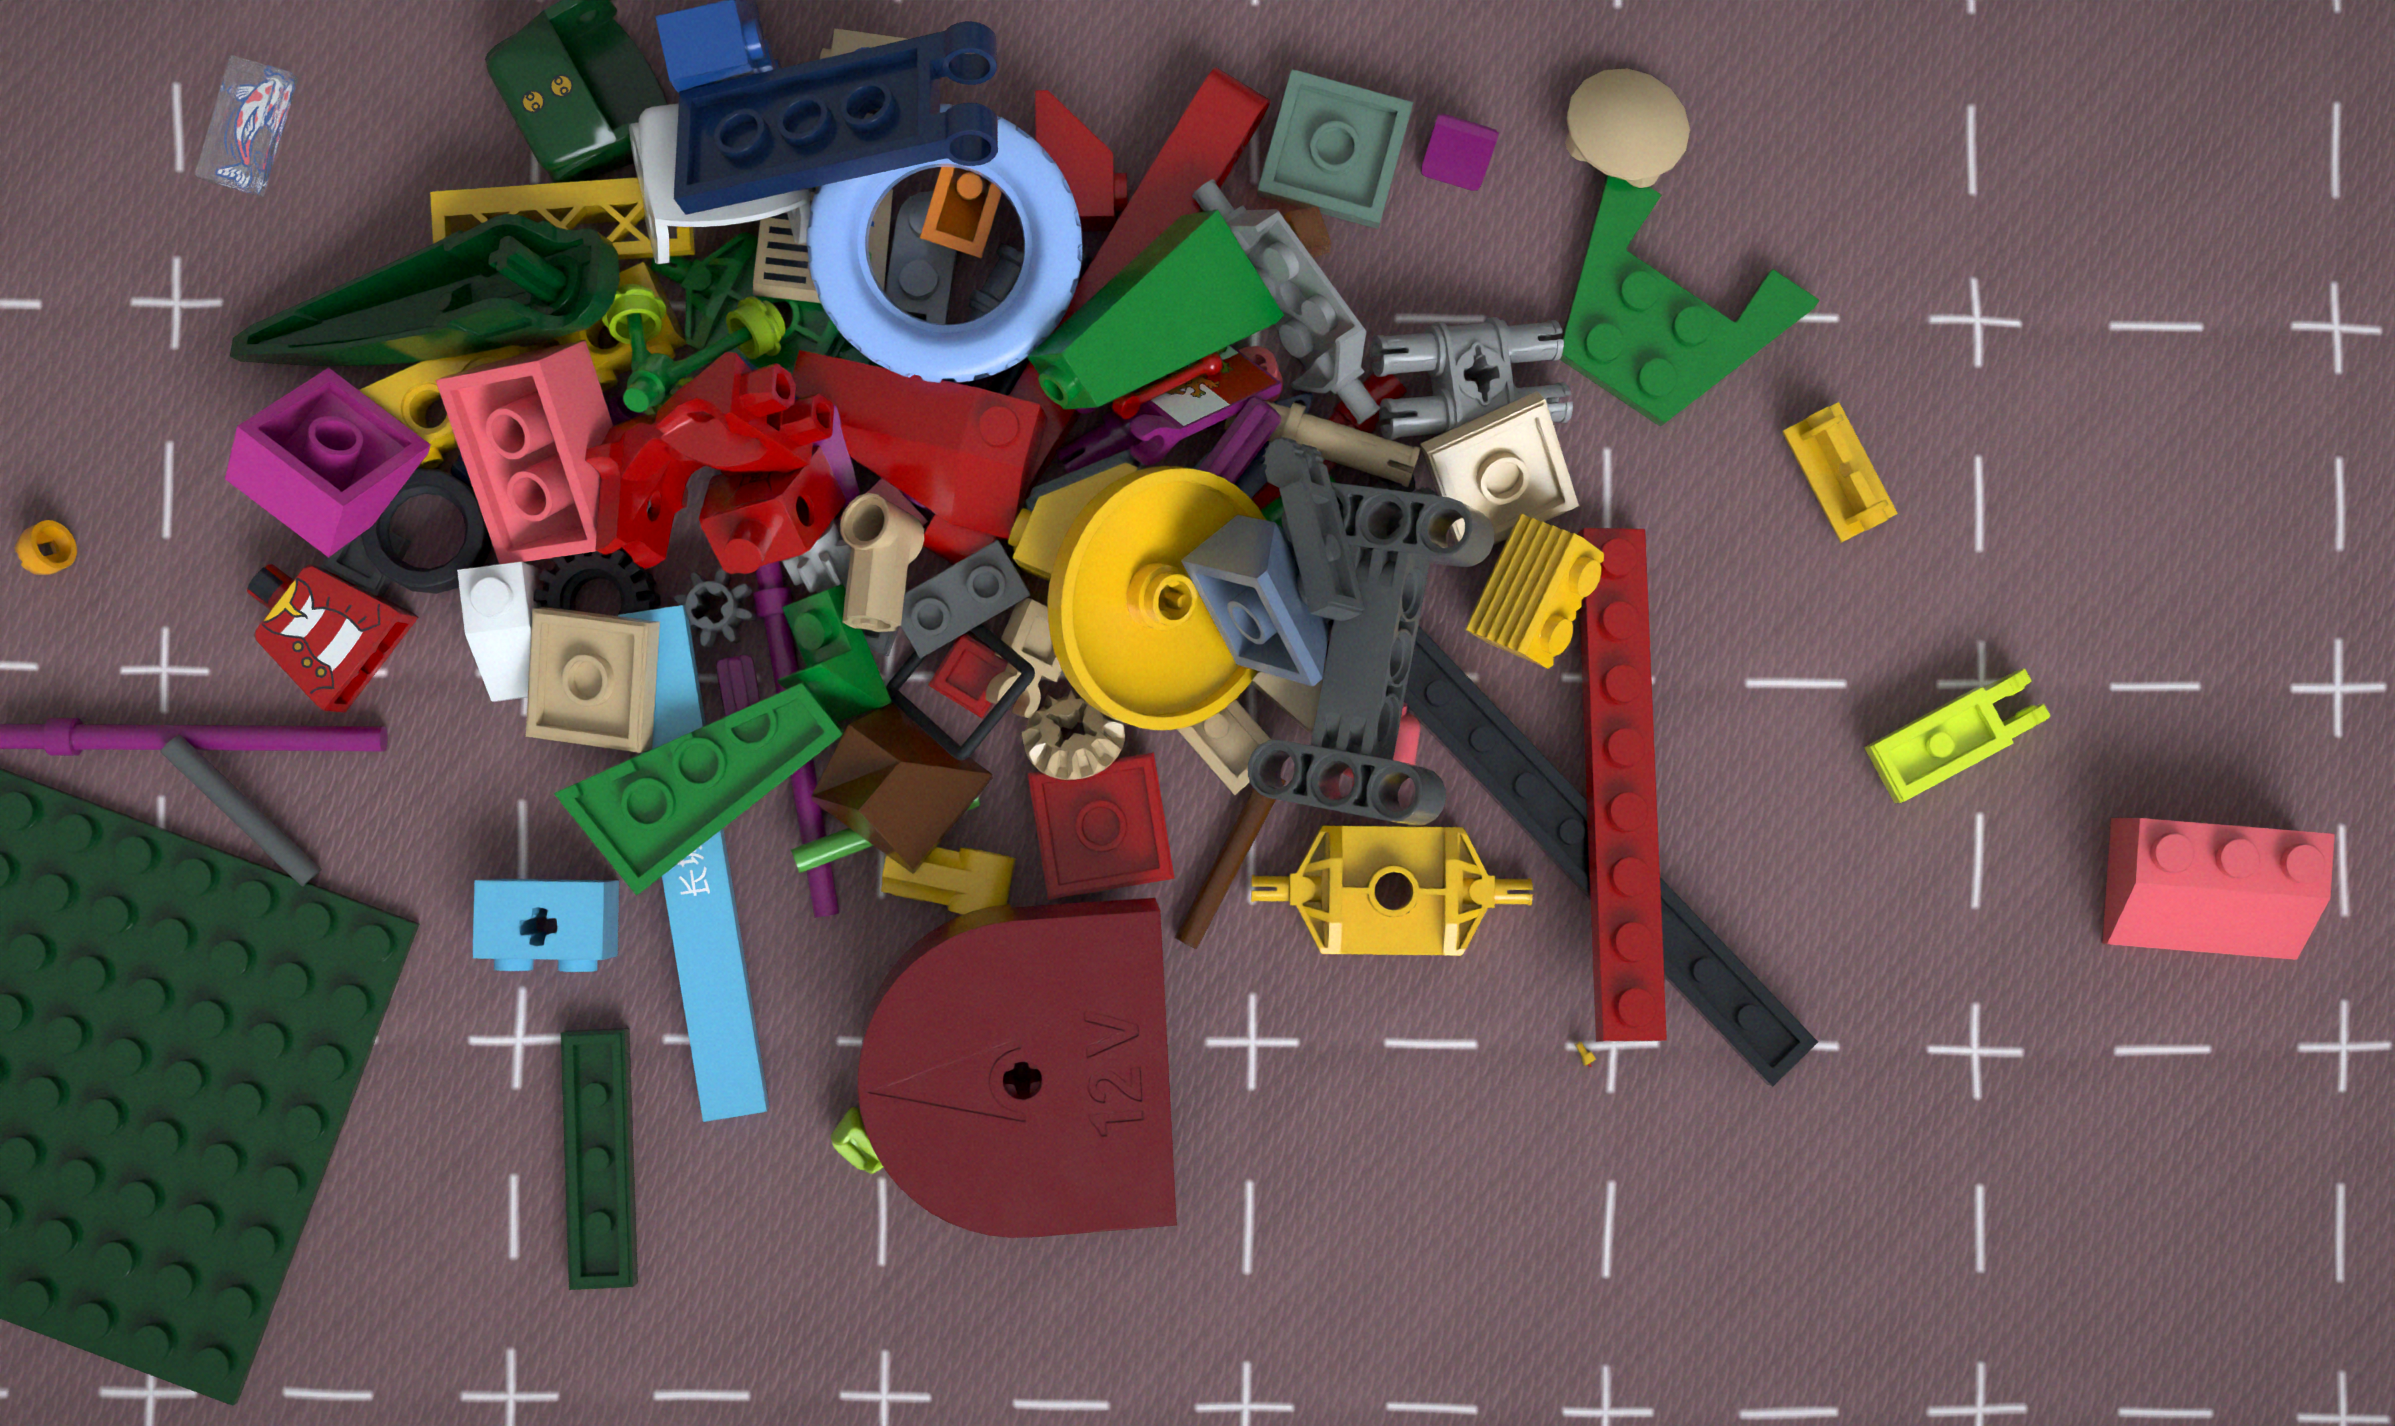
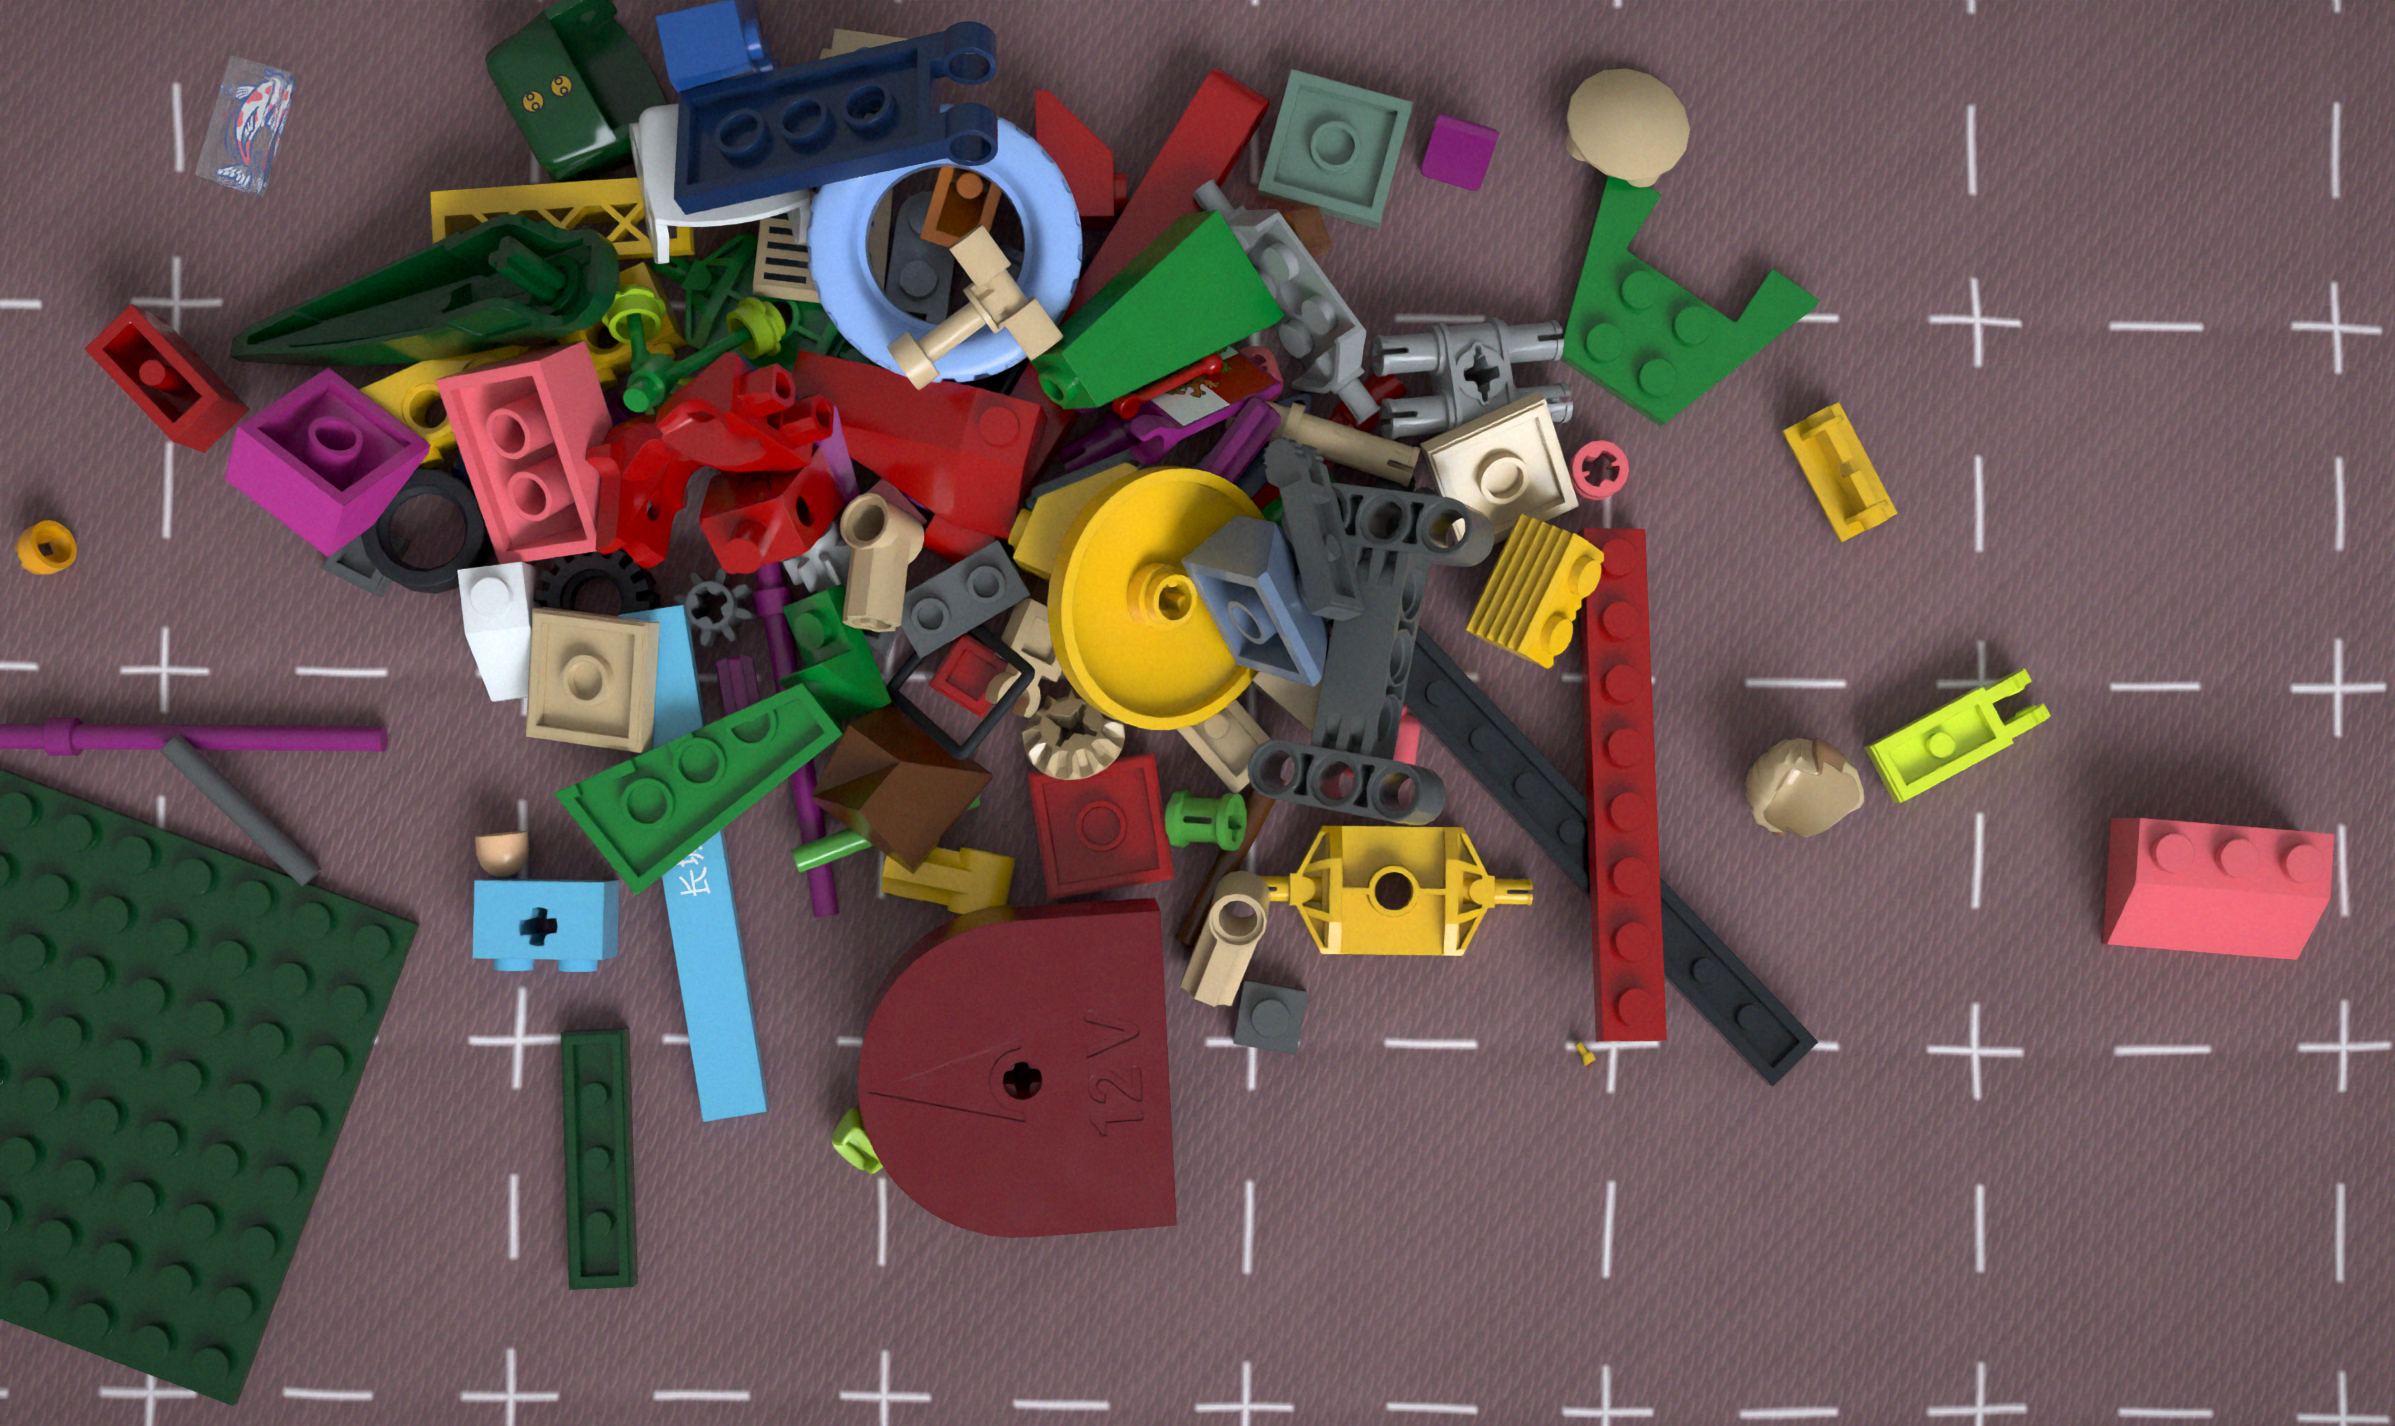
(167, 379): none -> red brick
(326, 632): torso -> none
(502, 852): none -> light nougat hinge
(993, 301): none -> tan bar
(1227, 817): none -> bright green bush
(1227, 940): none -> tan piece
(1270, 1017): none -> dark grey plate
(1606, 487): none -> coral bush
(1802, 787): none -> tan hair

